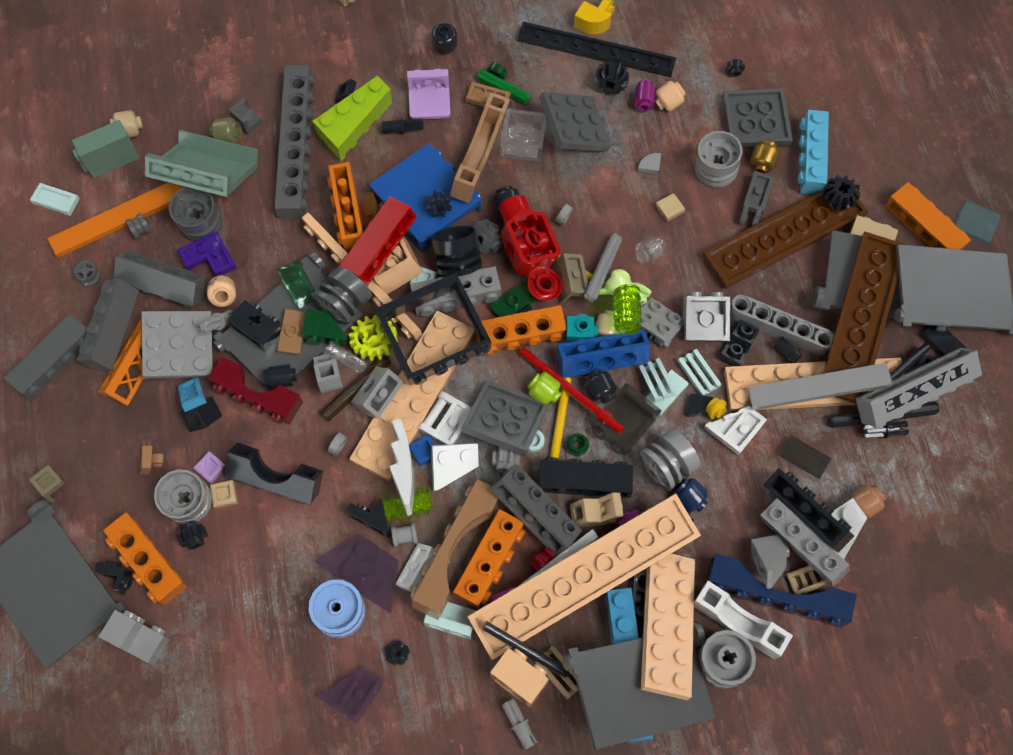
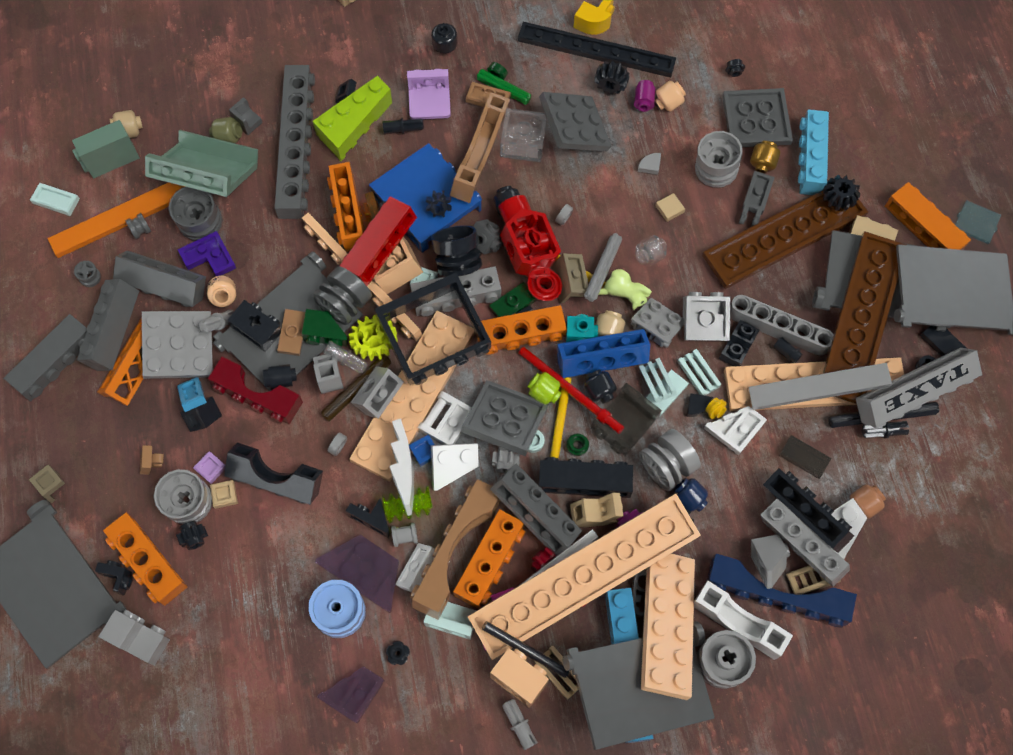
(298, 283): clear green slope -> none
(627, 309): clear neon green piece -> none
(910, 361): black bar -> none

